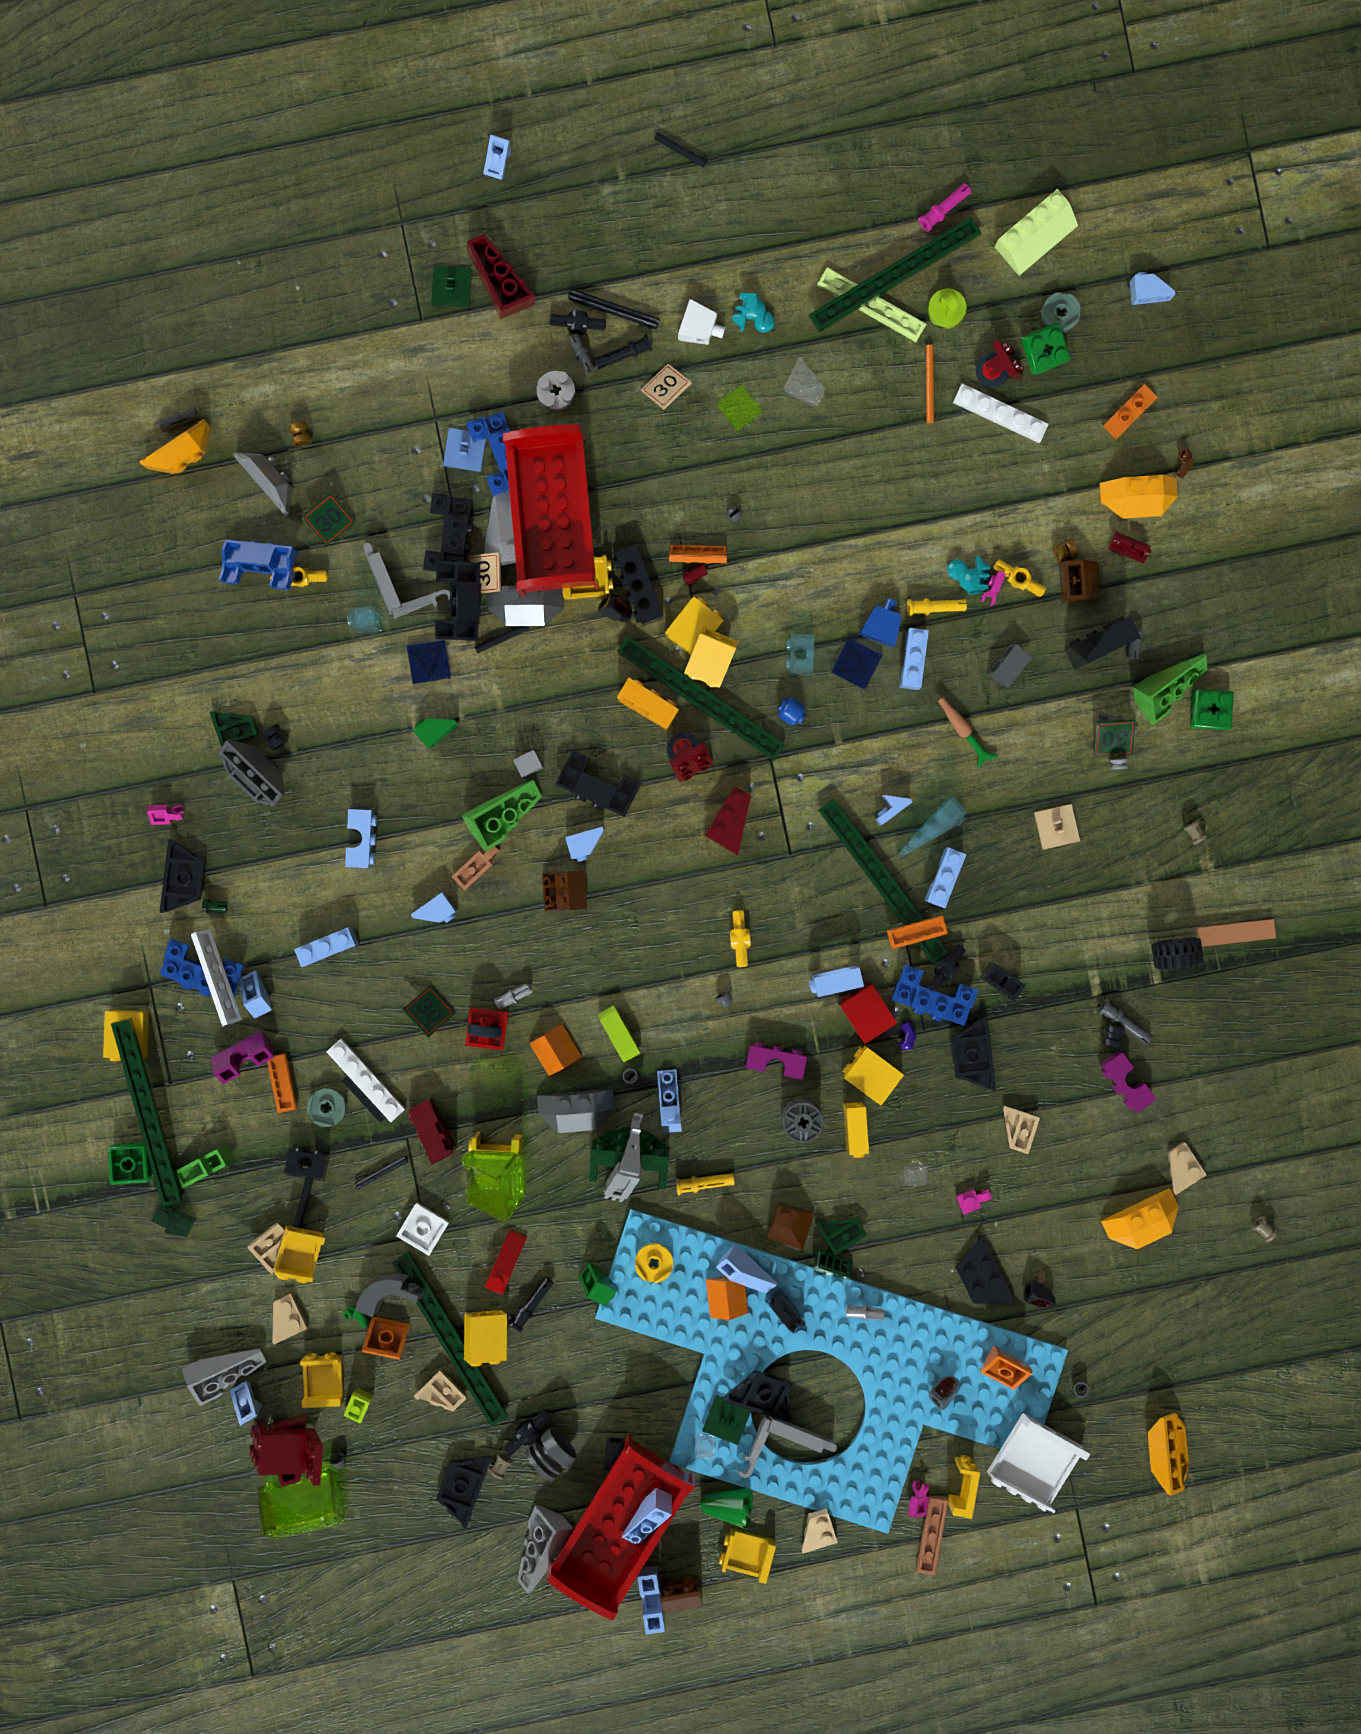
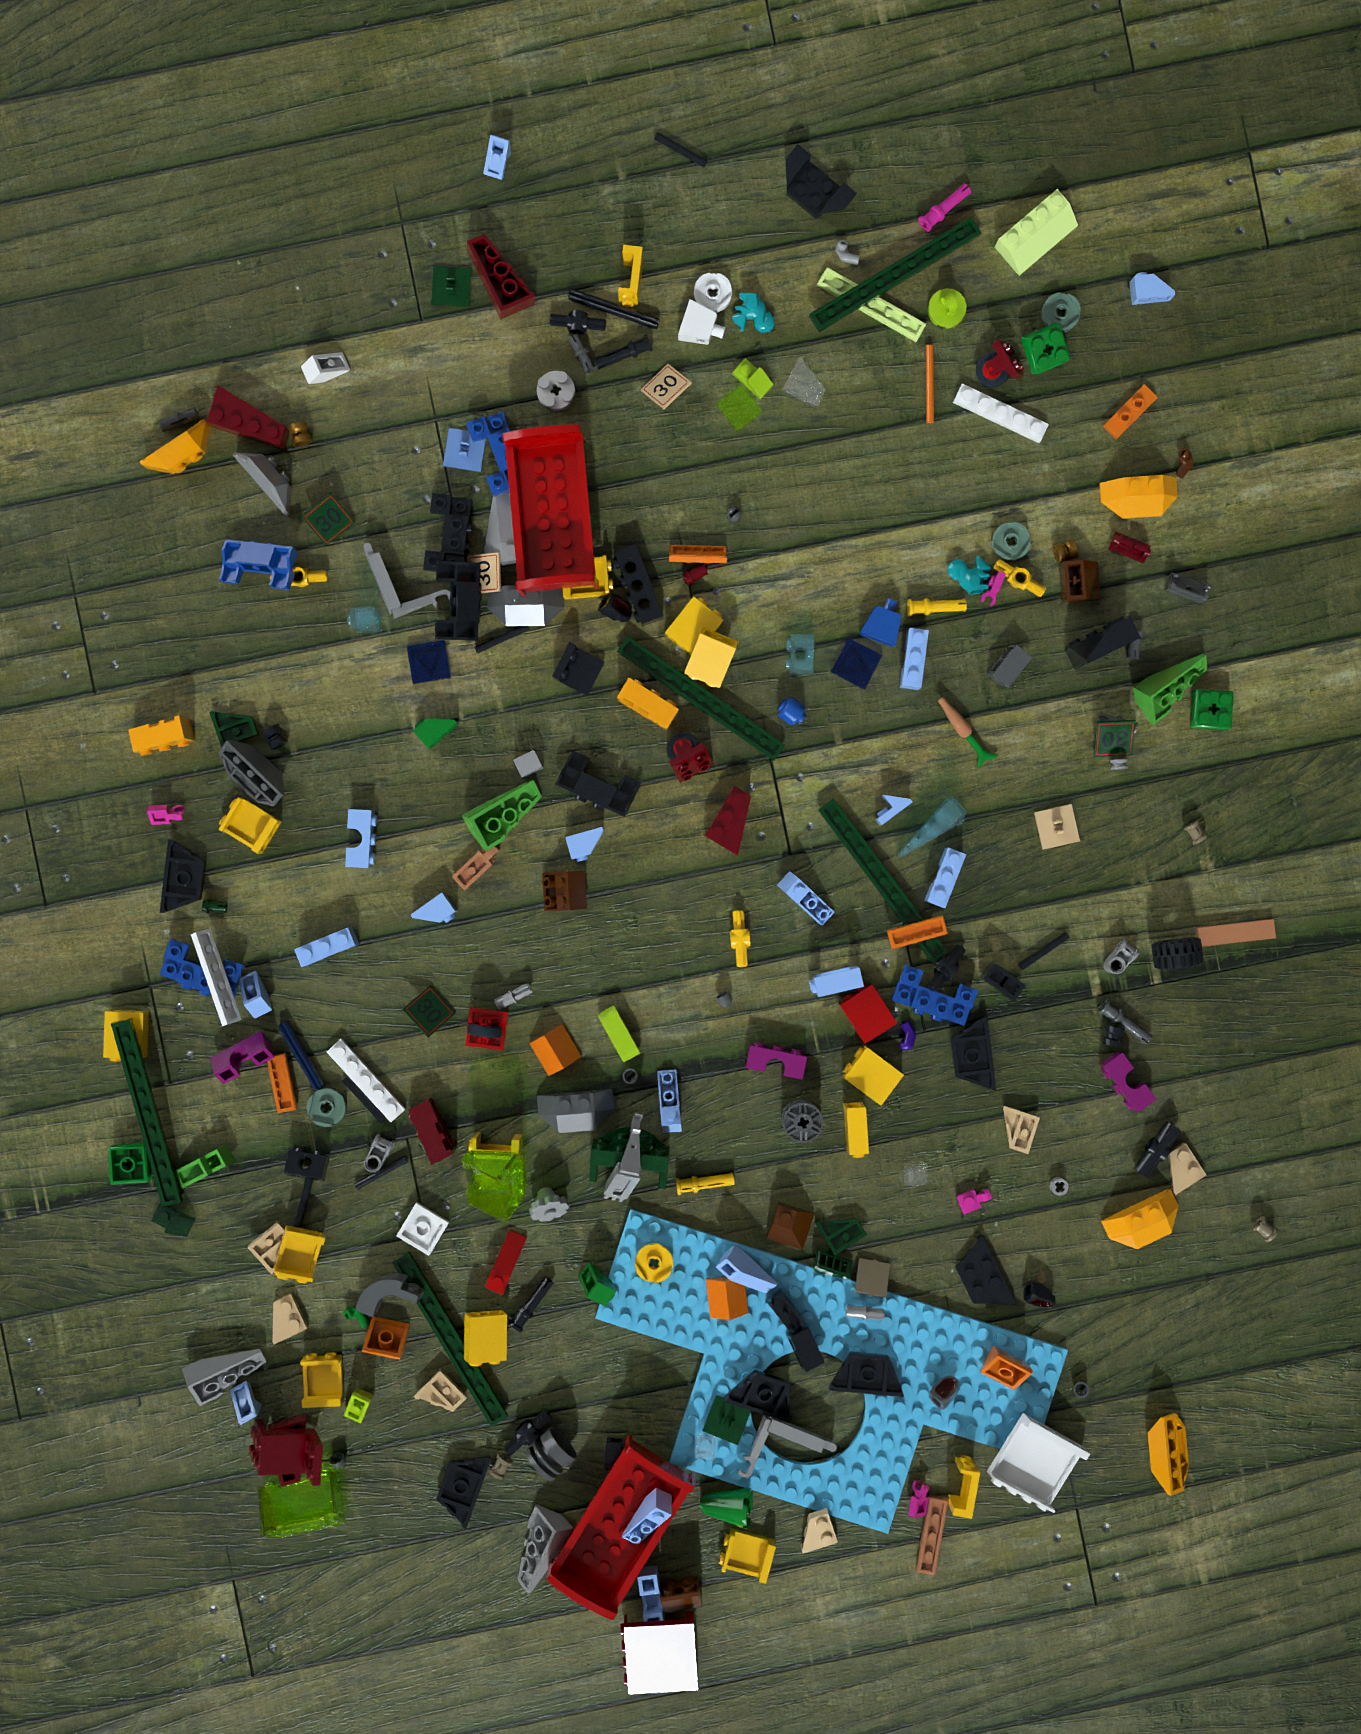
(161, 735): none -> light orange wedge
(241, 419): none -> dark red wedge
(249, 824): none -> yellow panel
(300, 1055): none -> dark blue axle
(324, 367): none -> white slope
(380, 1150): none -> light grey piece
(548, 1205): none -> light grey plant
(578, 669): none -> black bracket
(634, 258): none -> yellow panel
(660, 1655): none -> panel
(713, 282): none -> white plate
(753, 378): none -> lime slope
(805, 898): none -> light blue slope
(805, 1348): none -> black hinge
(812, 187): none -> black piece
(844, 254): none -> light grey arm
(867, 1375): none -> black wing
(872, 1277): none -> dark tan piece
(1010, 530): none -> sand green plate
(1043, 951): none -> black bar
(1059, 1192): none -> light grey bush
(1123, 954): none -> light grey piece
(1157, 1149): none -> black piece
(1187, 588): none -> dark grey hinge

